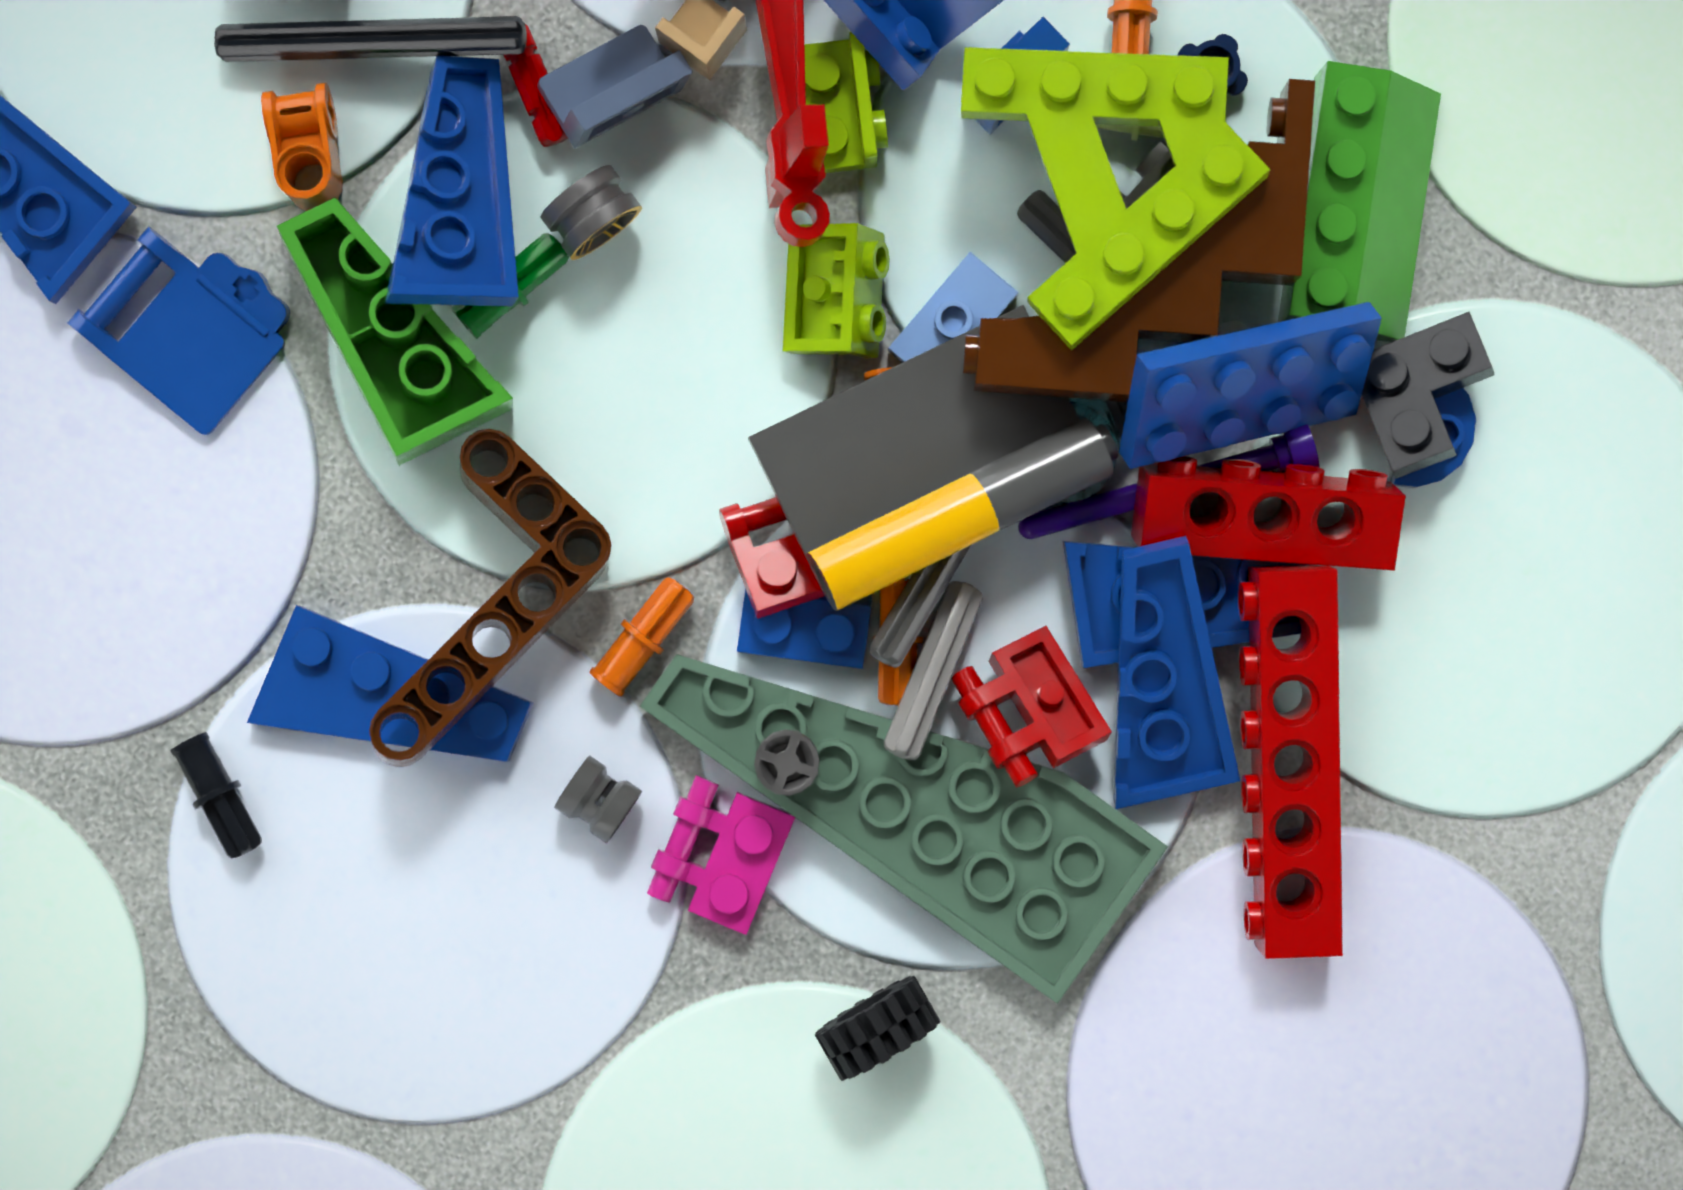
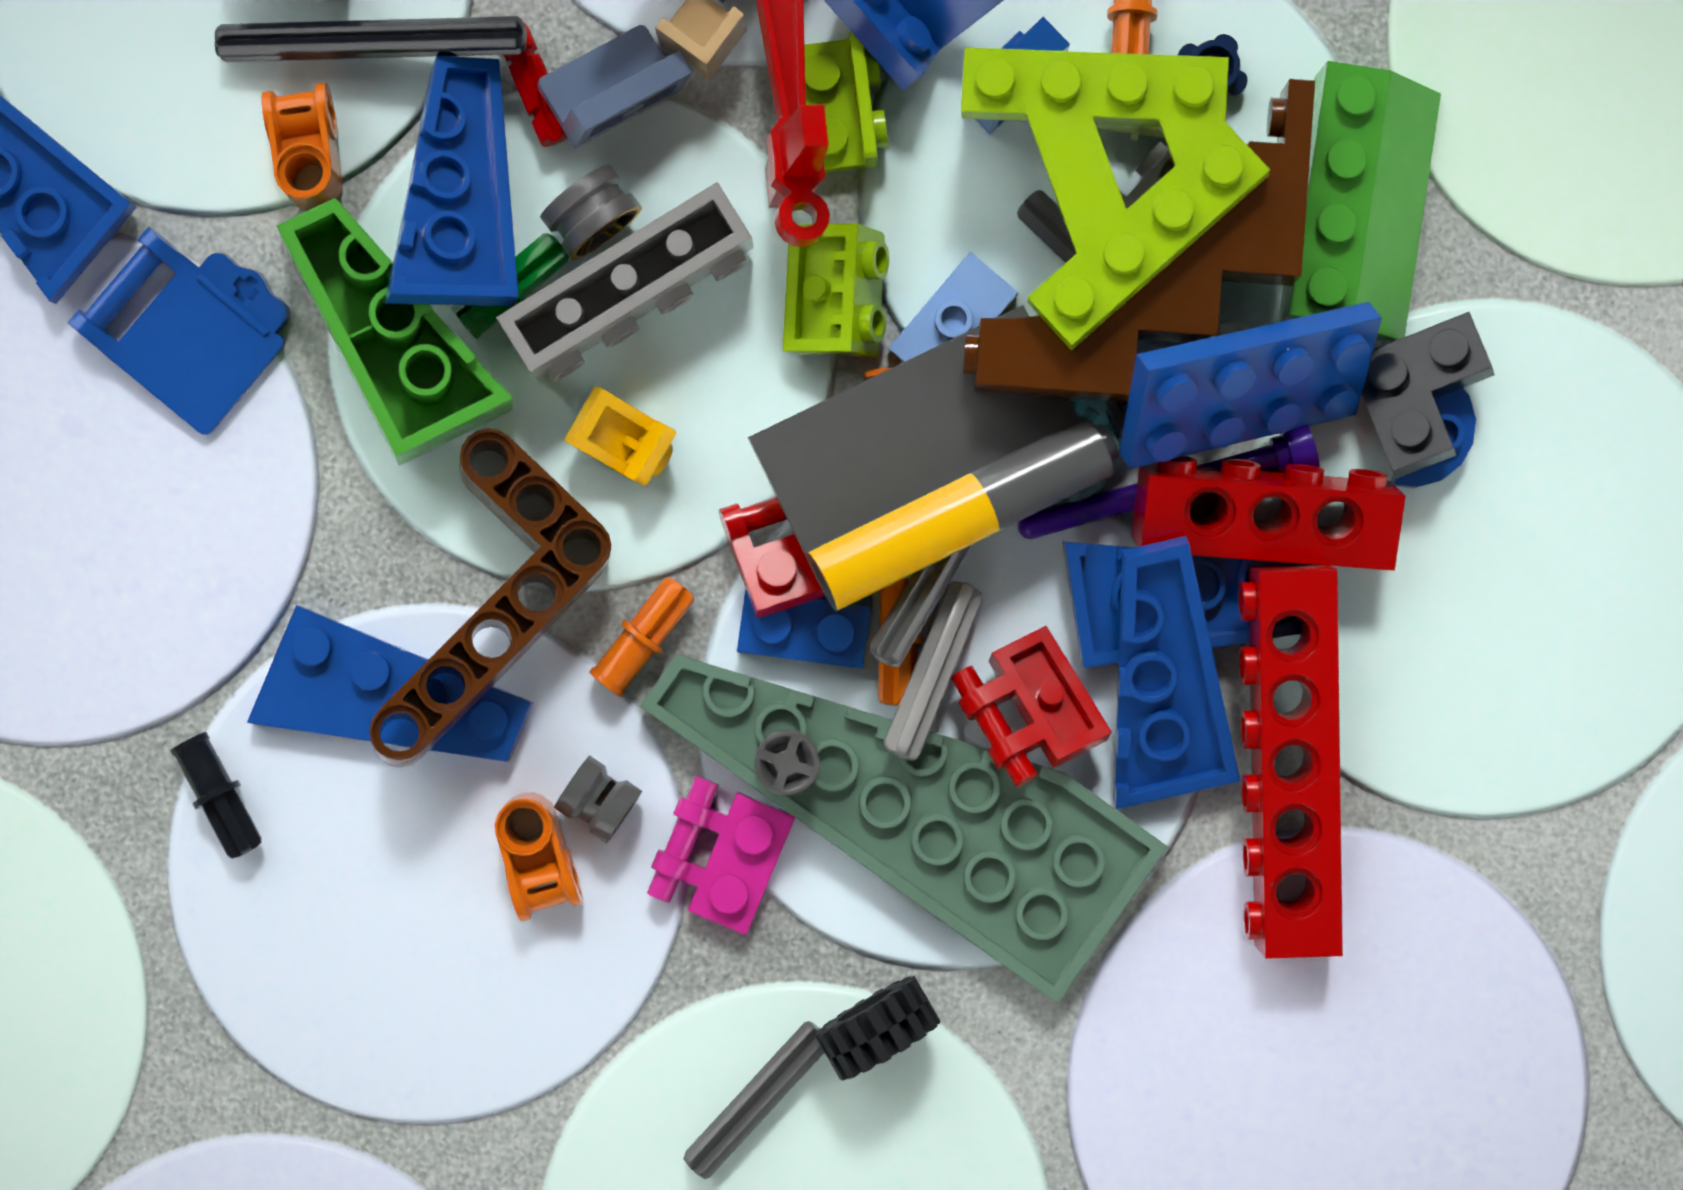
(537, 860): none -> orange piece
(621, 437): none -> yellow bracket
(627, 282): none -> light grey brick
(754, 1101): none -> dark grey axle

